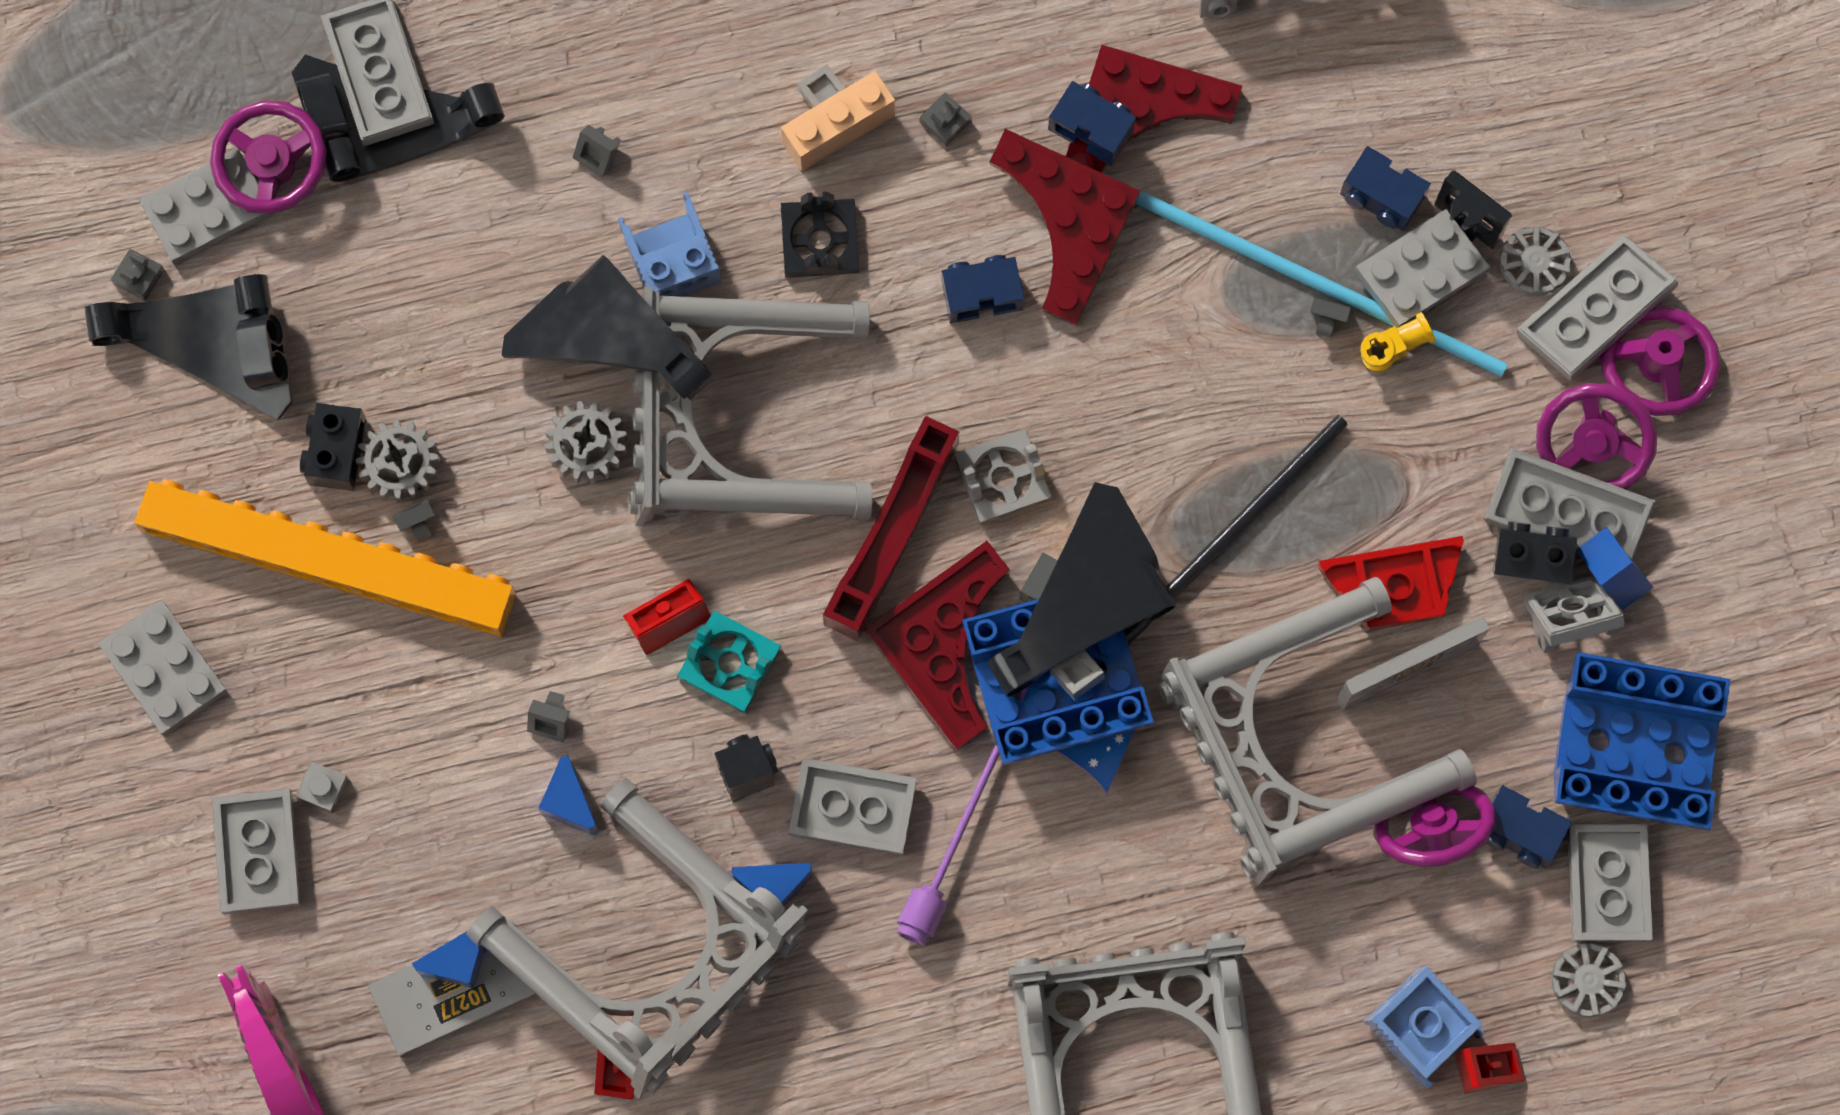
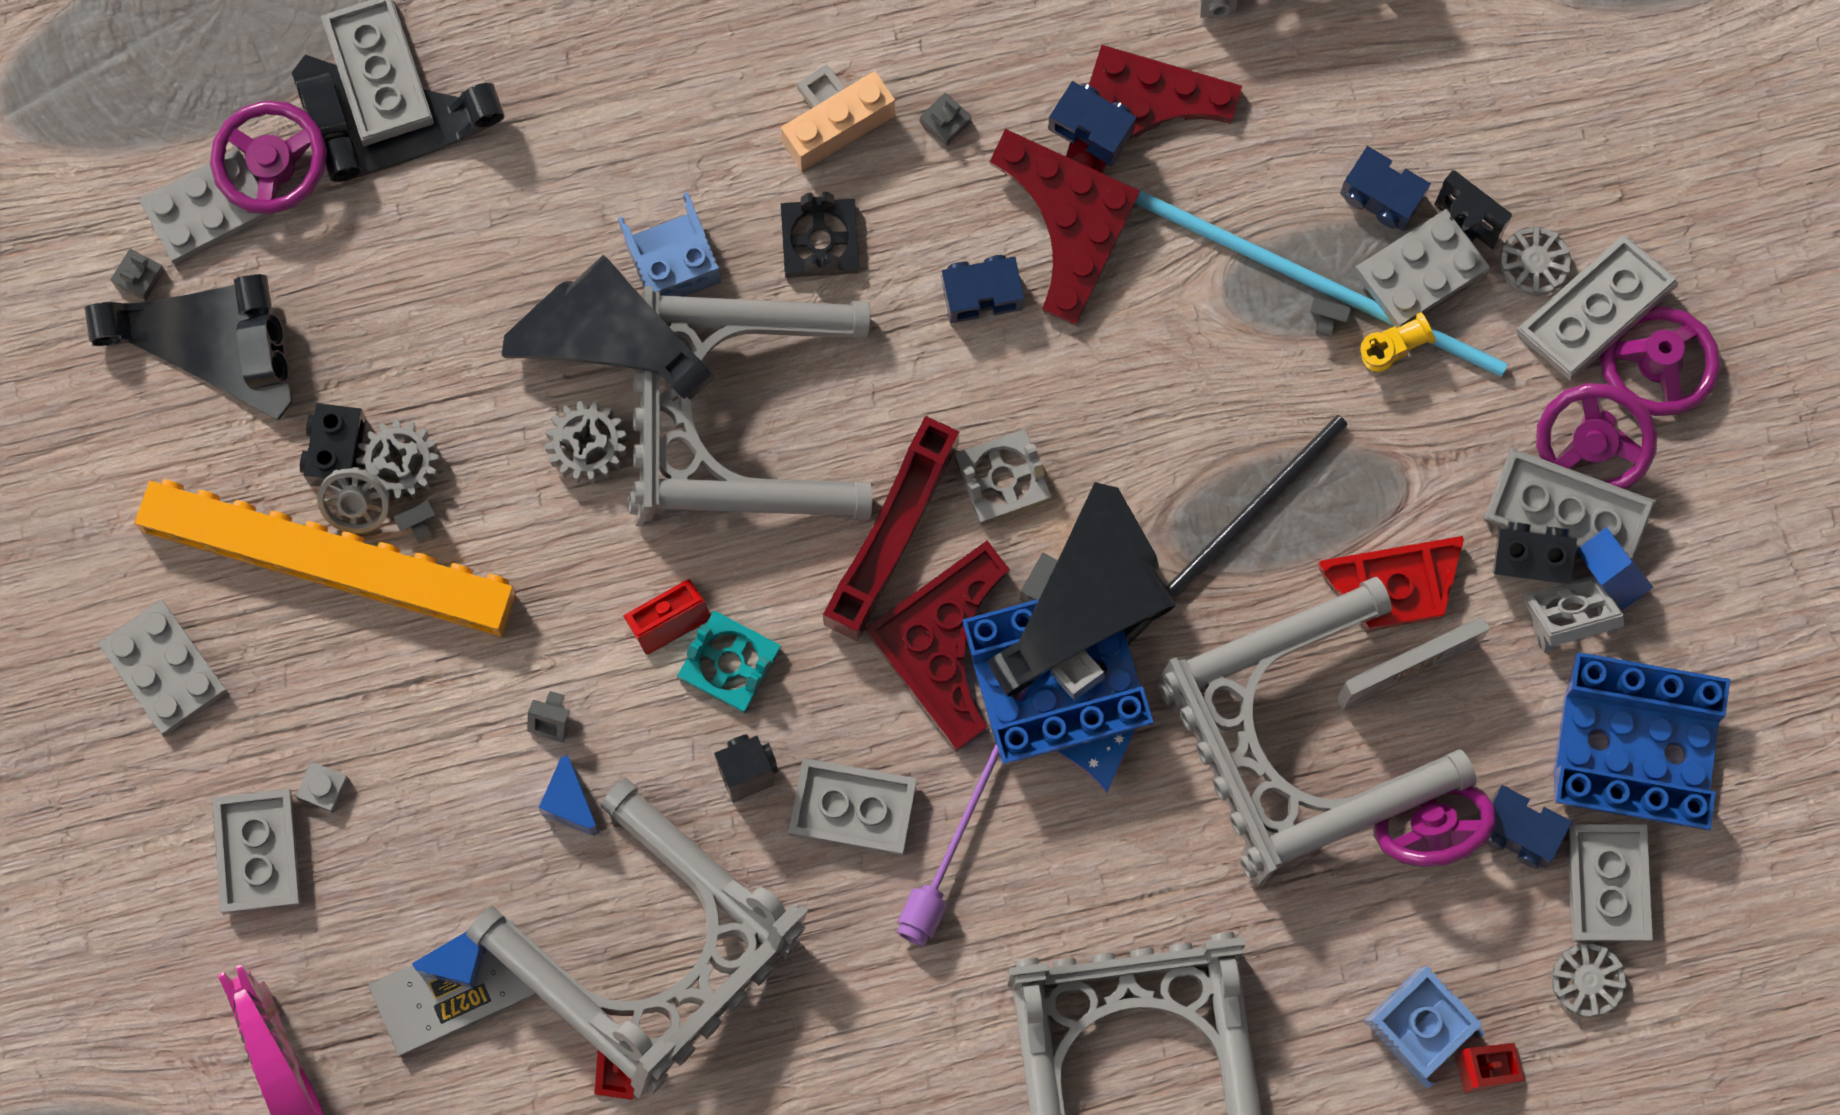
(353, 500): none -> light grey wheel
(596, 150): dark grey tile -> none
(780, 879): blue slope -> none

